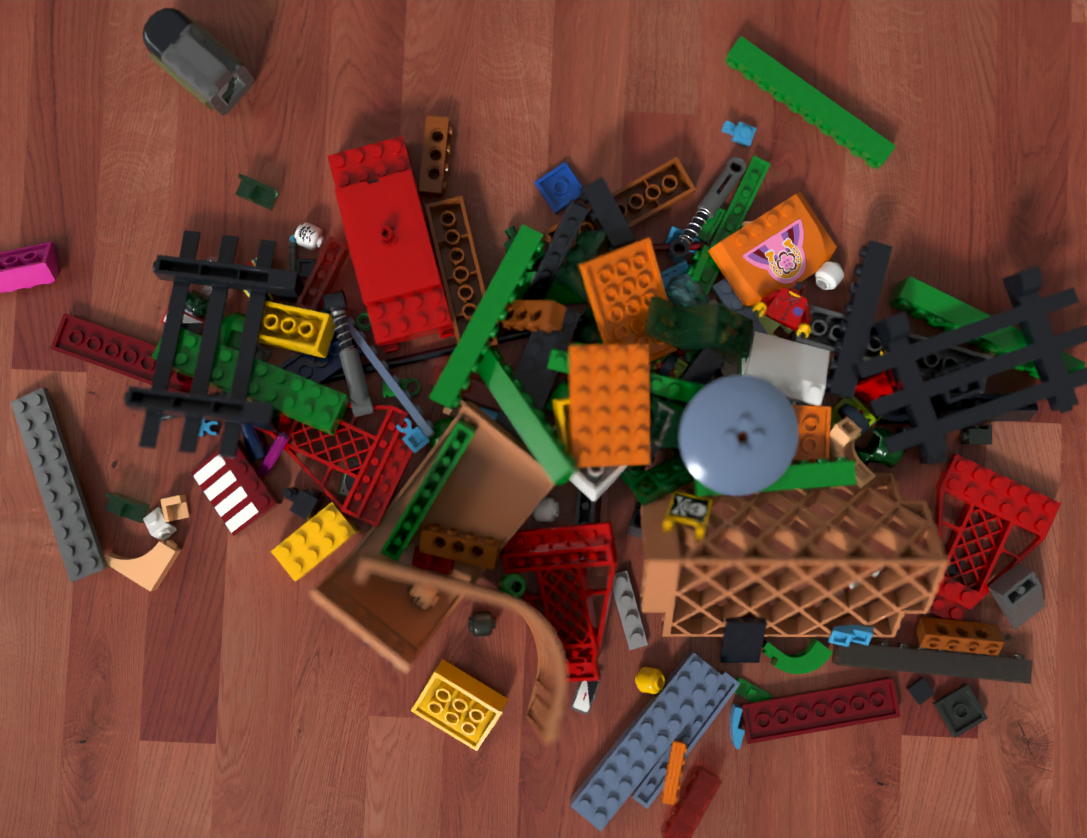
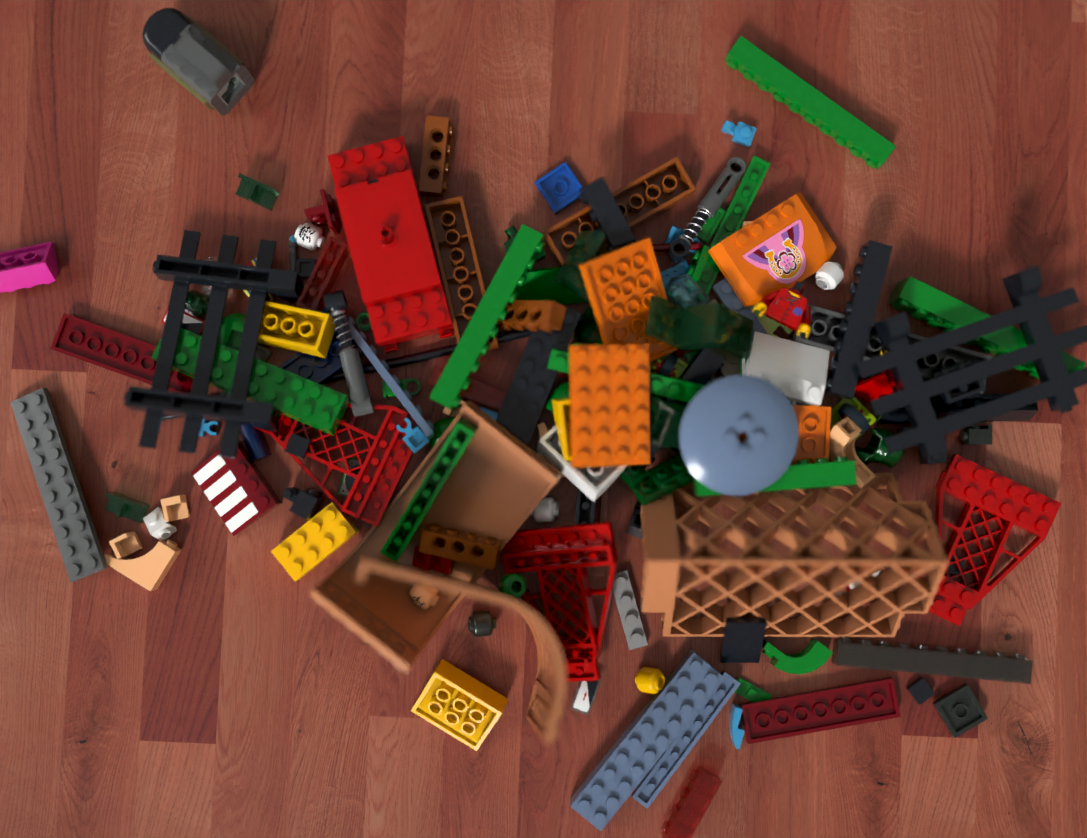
(126, 544): none -> light nougat panel
(273, 453): magenta axle -> none
(298, 446): none -> black tile
(324, 213): none -> dark red bracket
(527, 418): green brick -> none
(556, 251): black tile -> none
(673, 772): orange piece -> none
(688, 510): flag -> none
(855, 633): dark azure slope -> none
(959, 636): dark orange brick -> none
(1018, 594): dark grey slope -> none

